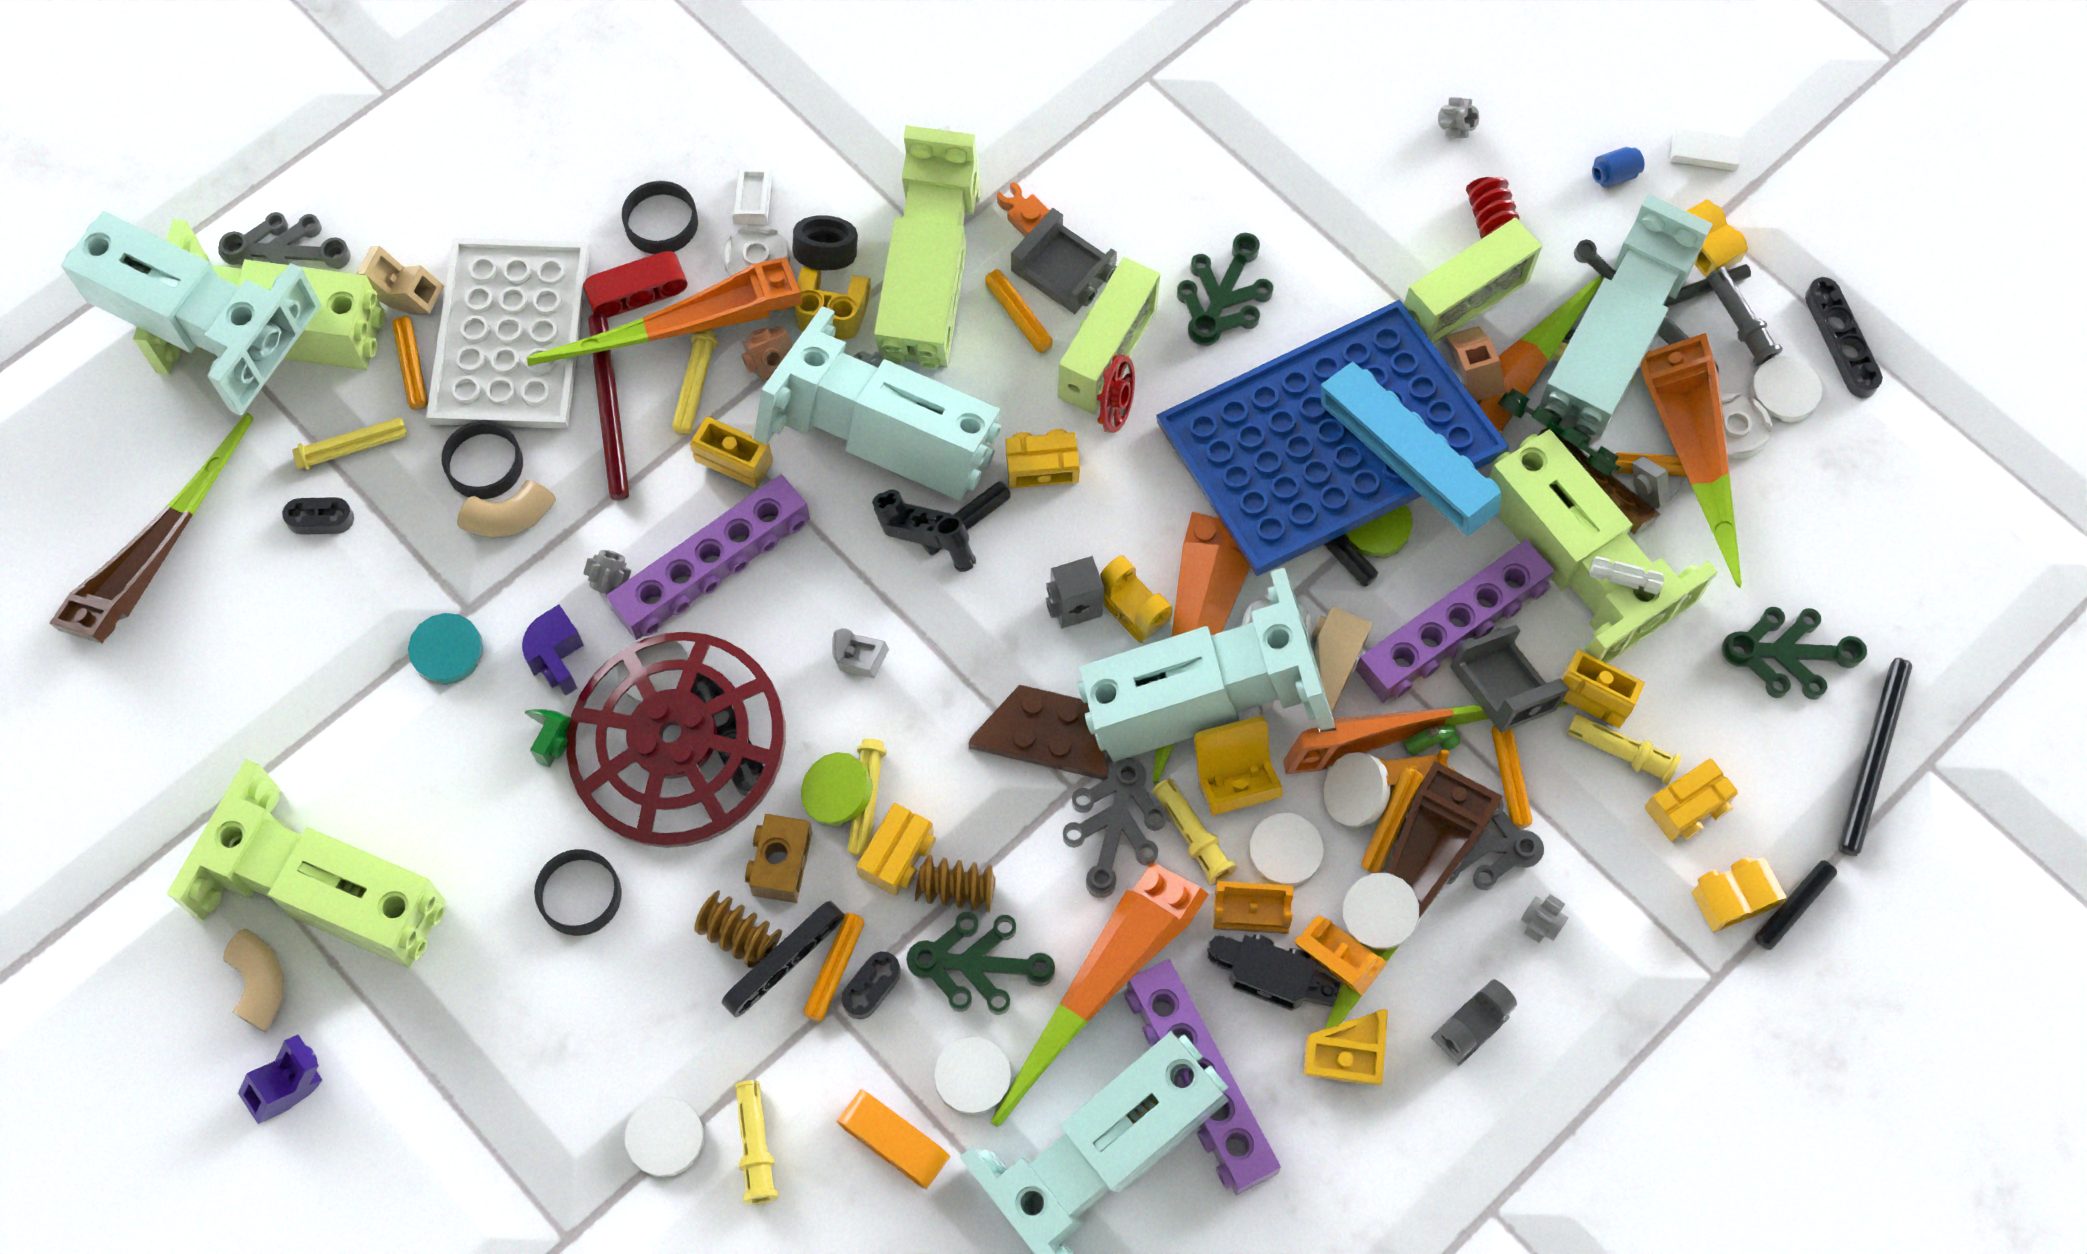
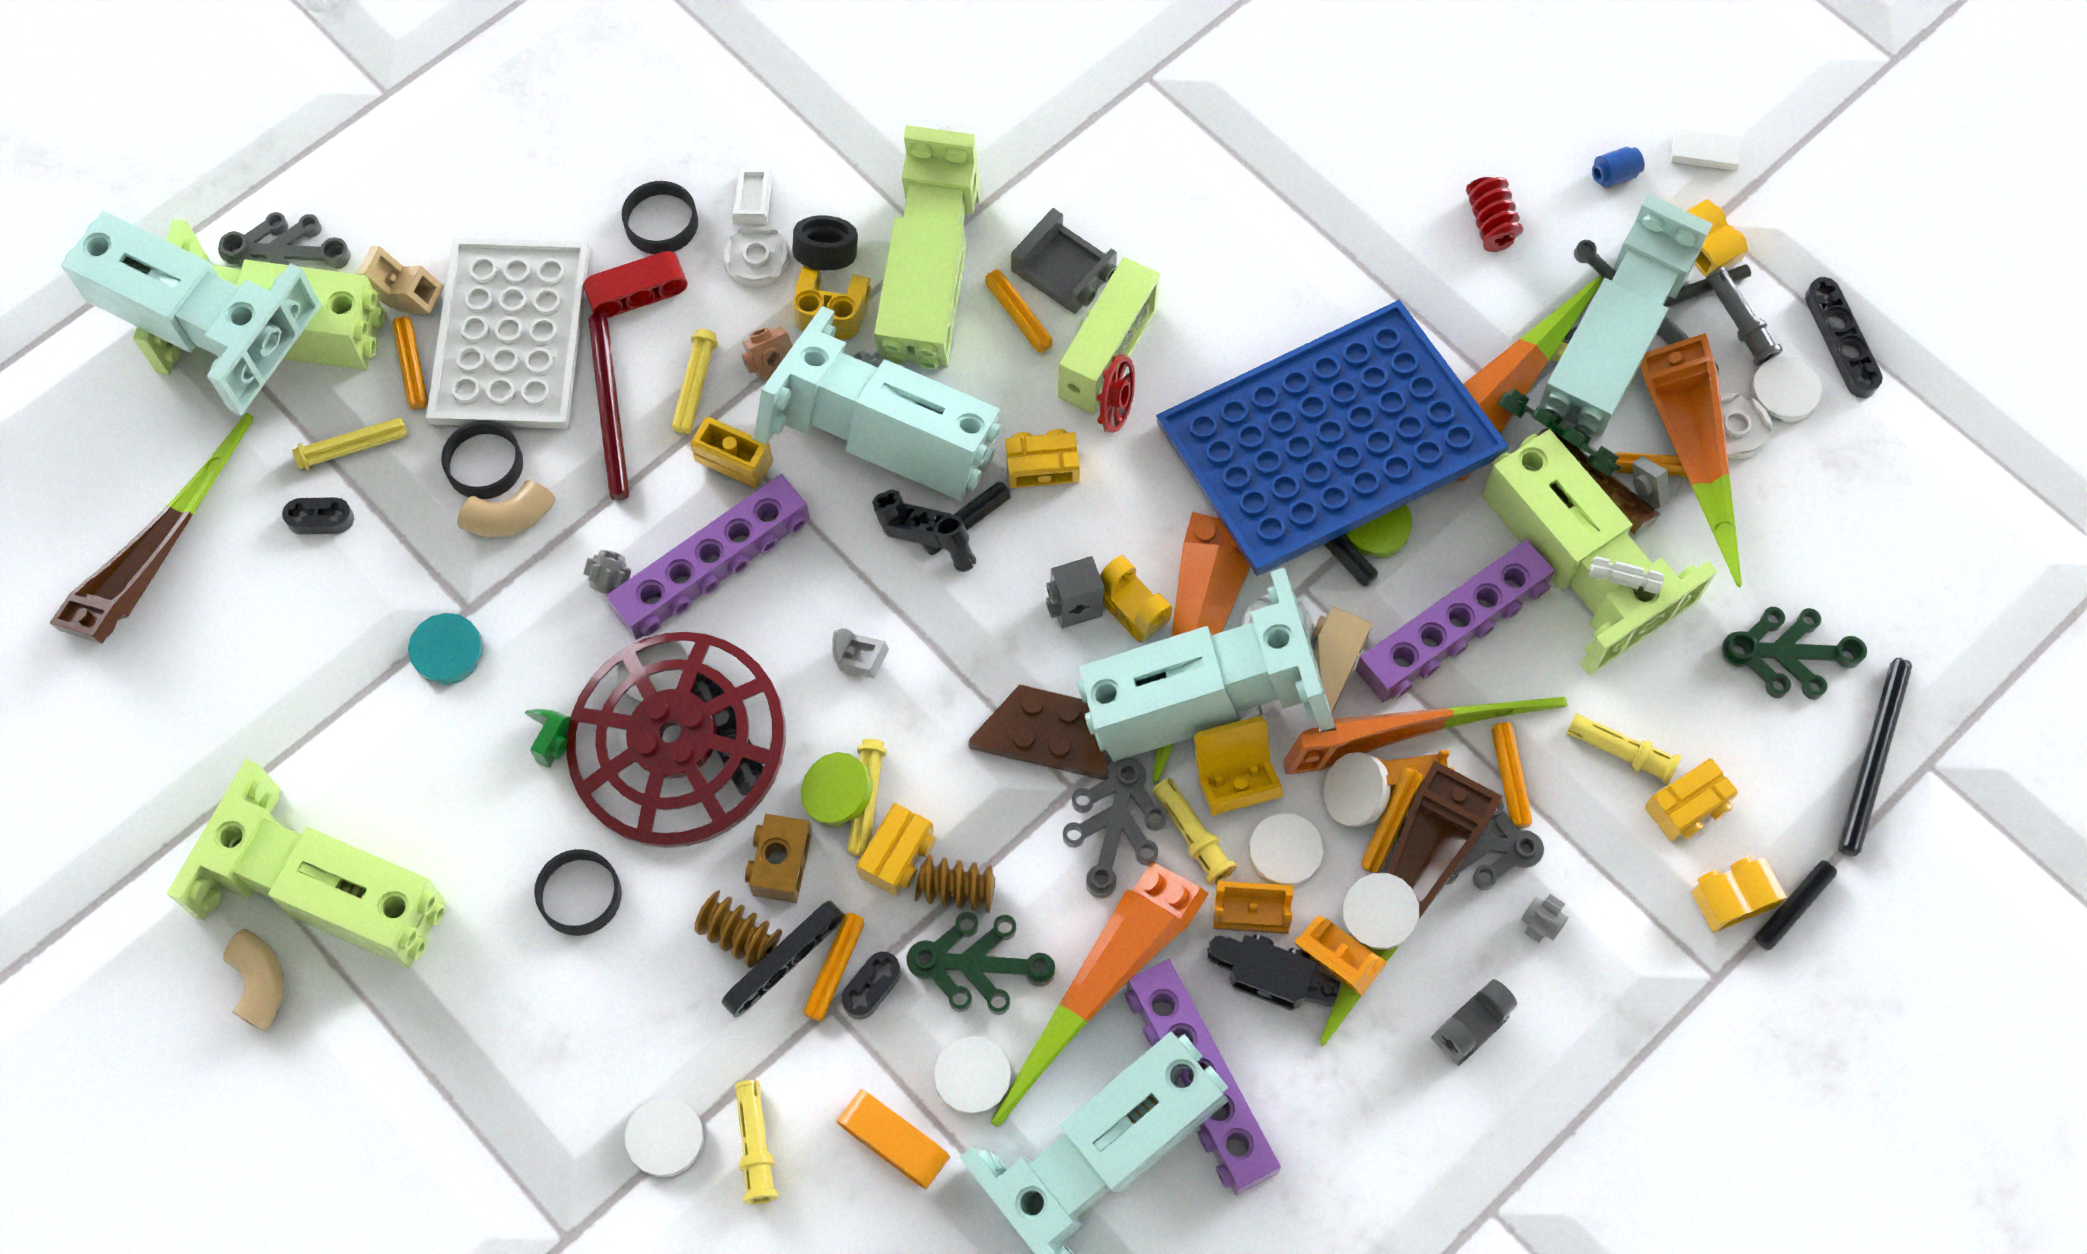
(281, 1083): dark purple brick -> none
(549, 641): dark purple brick -> none
(735, 300): orange plate -> none
(1022, 212): orange plate -> none
(1222, 295): dark green plant -> none
(1349, 1051): yellow wing -> none
(1411, 448): medium azure brick -> none
(1430, 736): bright green arm -> none
(1458, 117): light grey gear -> none
(1473, 280): yellowish green brick -> none
(1477, 362): nougat slope -> none
(1505, 680): dark grey panel -> none
(1600, 688): yellow brick -> none

